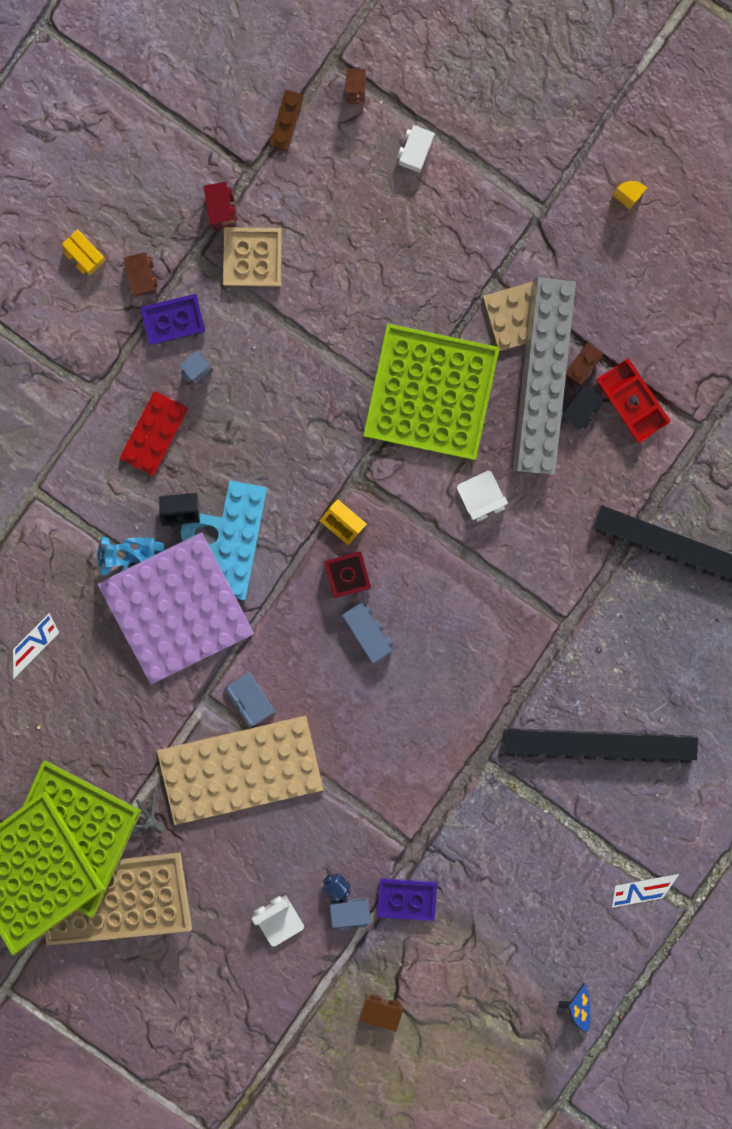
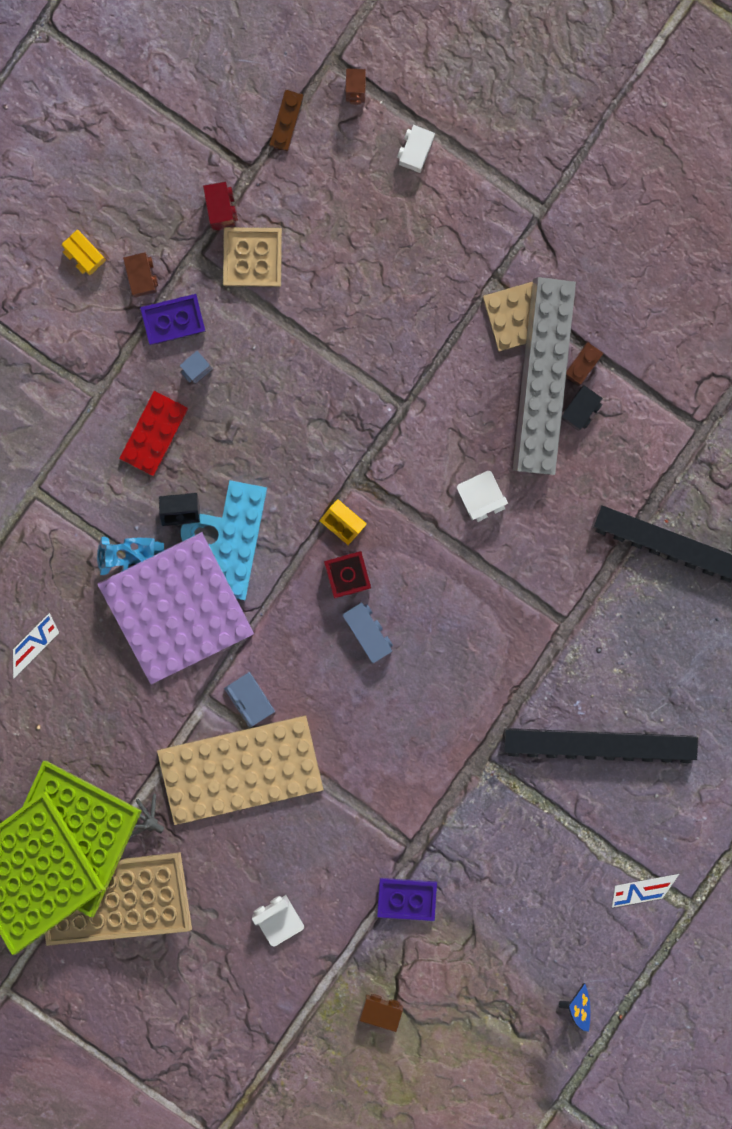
(336, 887): dark blue head -> none
(350, 913): sand blue brick -> none
(431, 391): lime plate -> none
(629, 193): yellow brick -> none
(640, 419): red piece -> none

